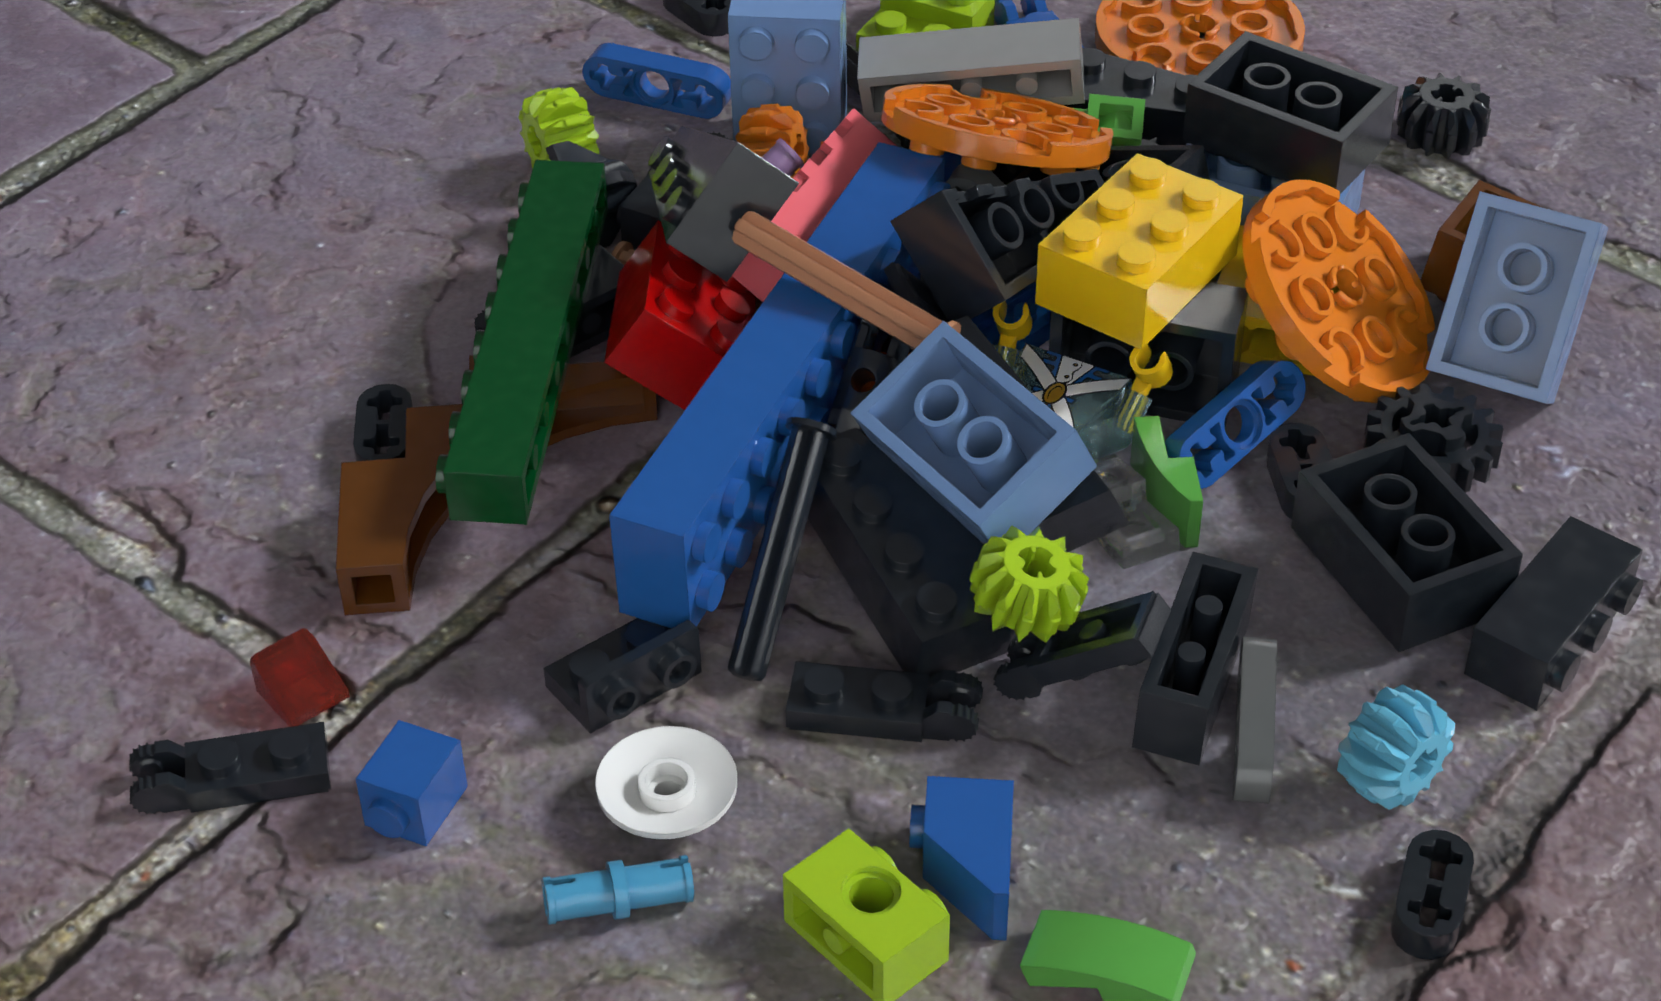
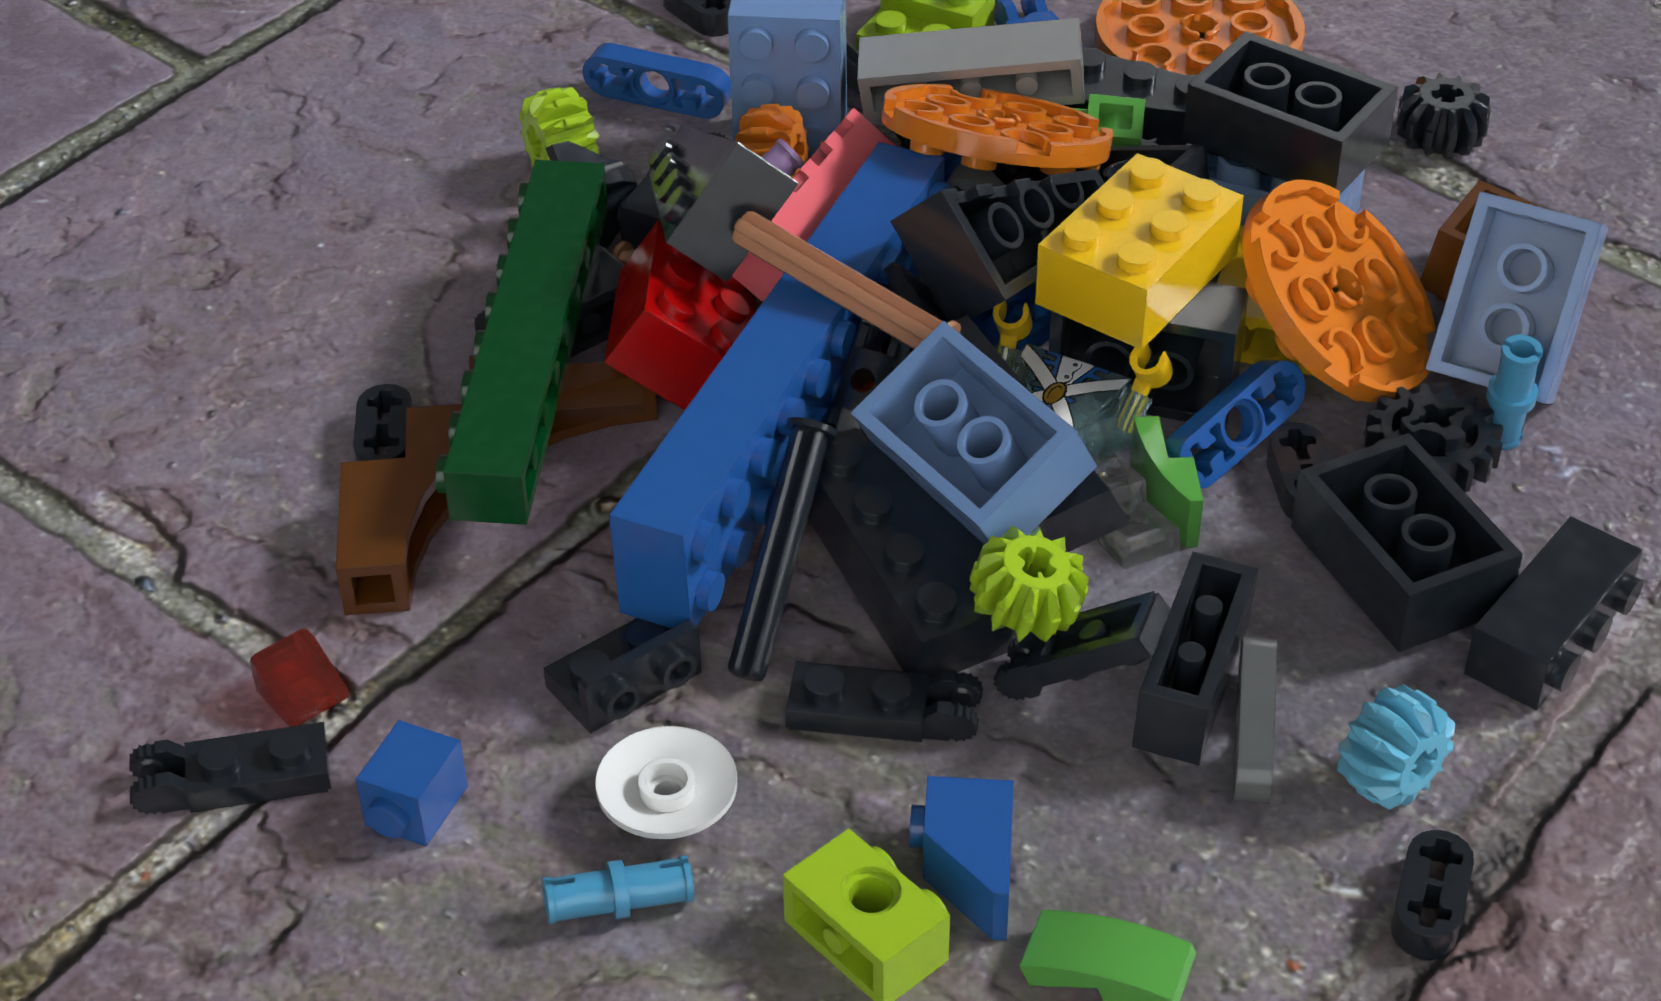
(1513, 387): none -> dark azure pin

